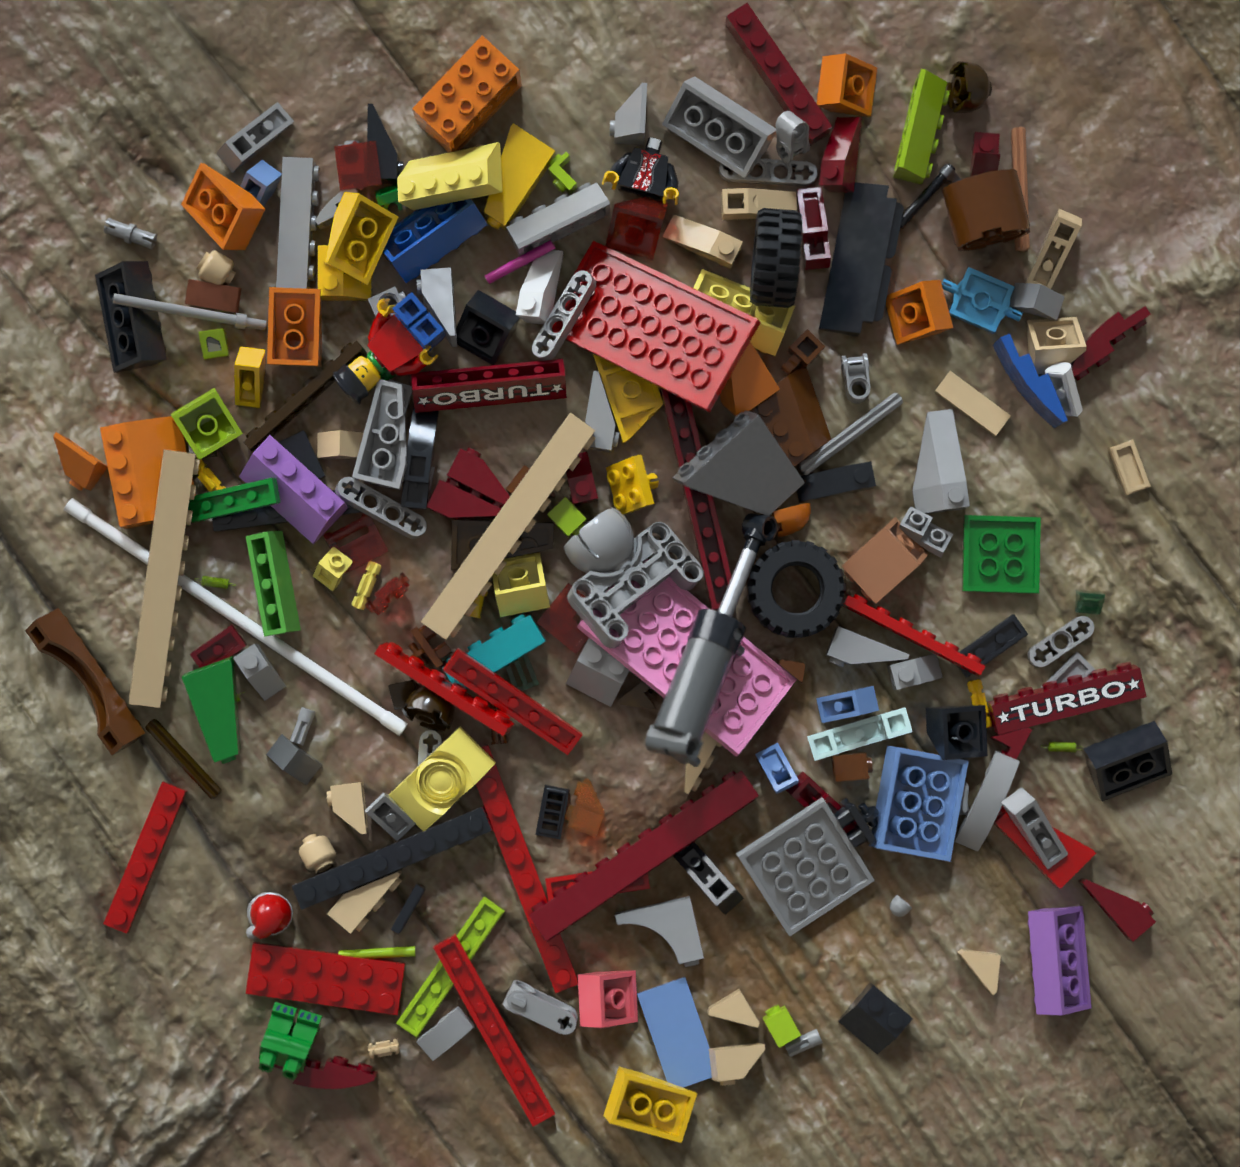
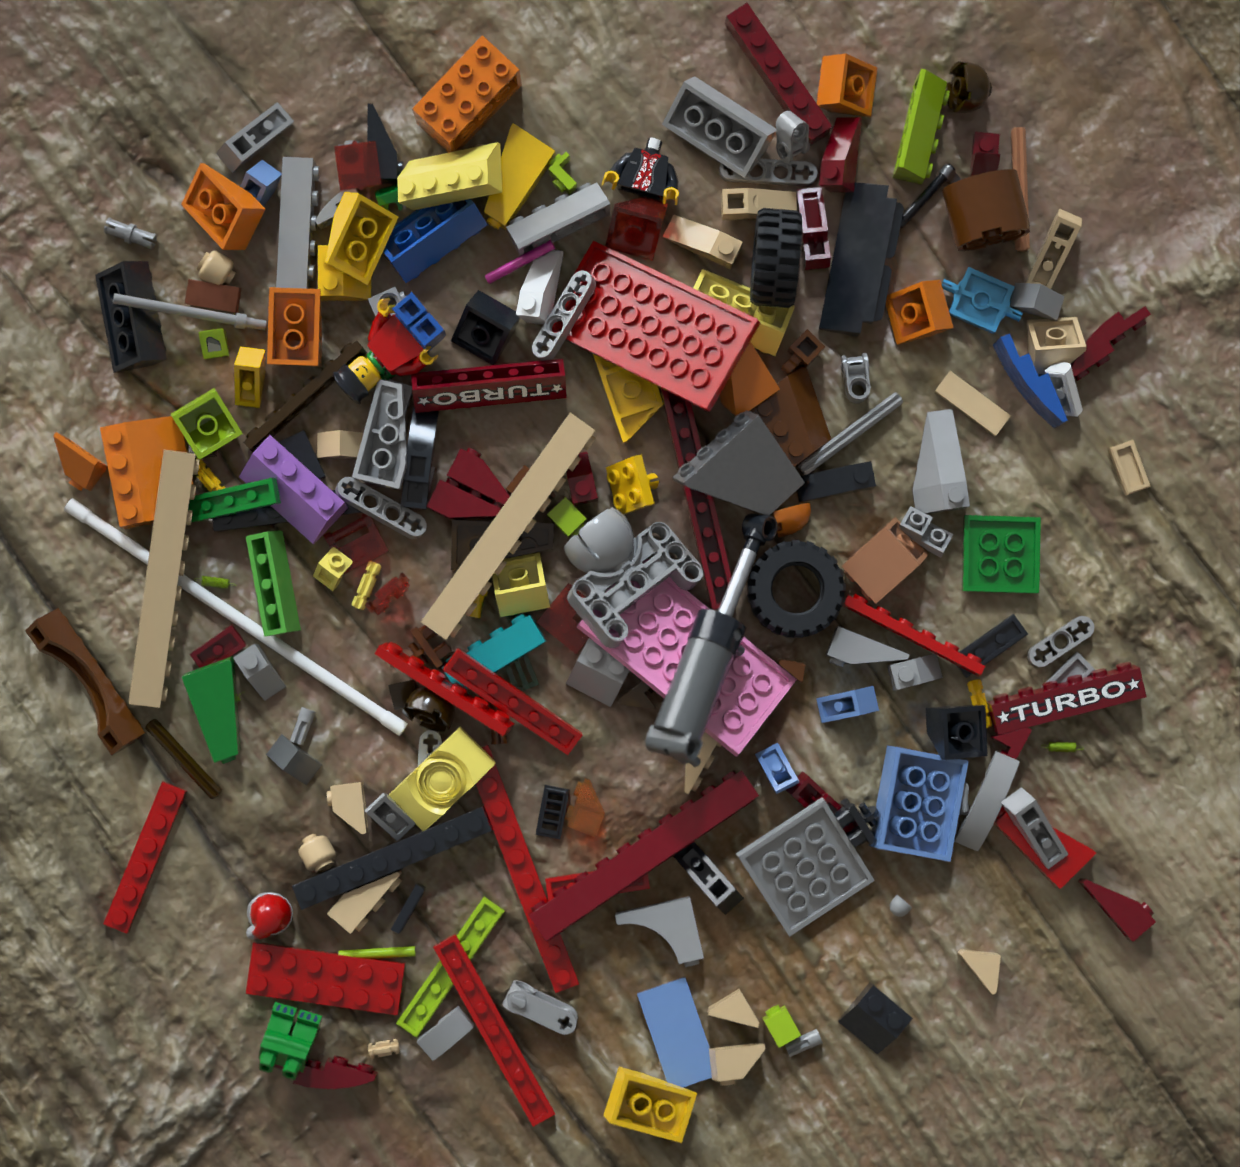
(438, 297): light grey slope -> none
(600, 417): light grey slope -> none
(607, 998): coral slope -> none
(630, 119): light grey slope -> none
(851, 767): reddish brown slope -> none
(859, 733): light aqua slope -> none
(1059, 960): medium lavender slope -> none
(1089, 602): clear green slope -> none
(1128, 760): black slope -> none

